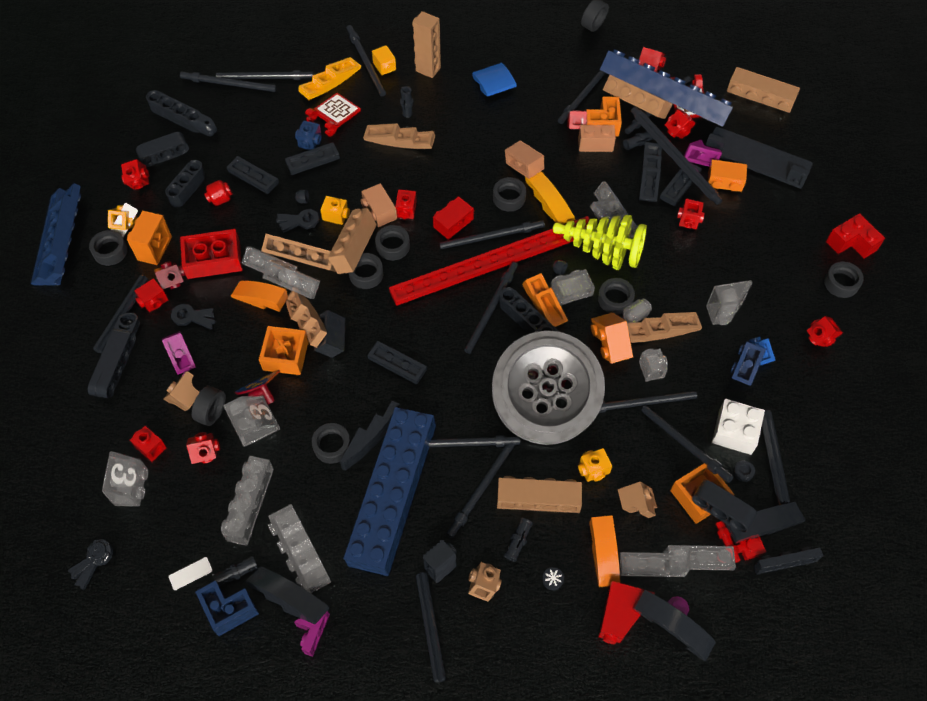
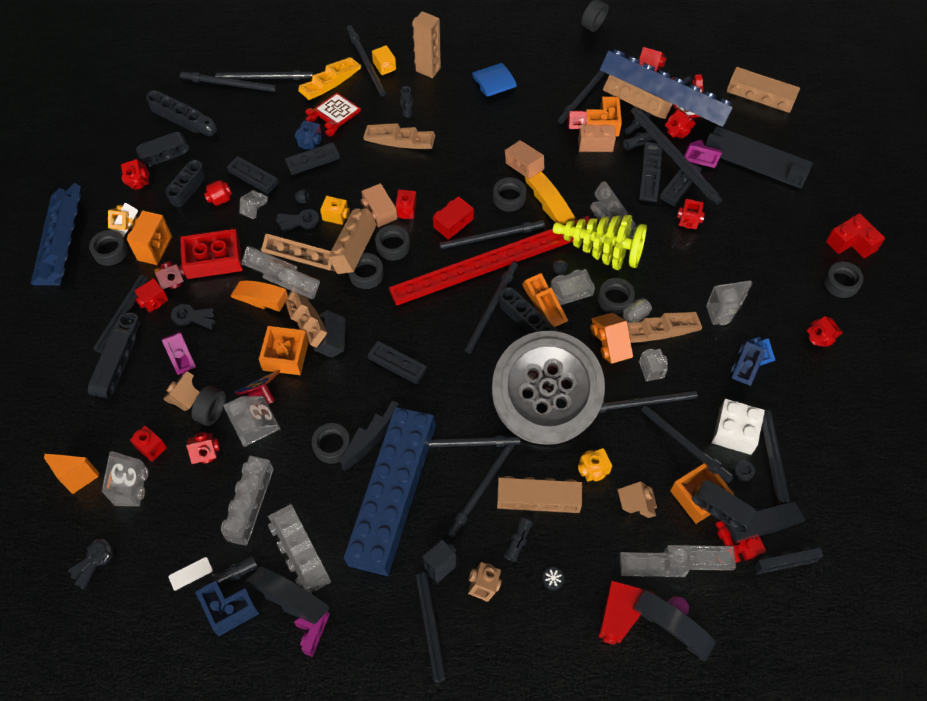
(72, 471): none -> orange slope
(251, 202): none -> clear bracket
(605, 550): orange slope -> none
(727, 175): orange brick -> none

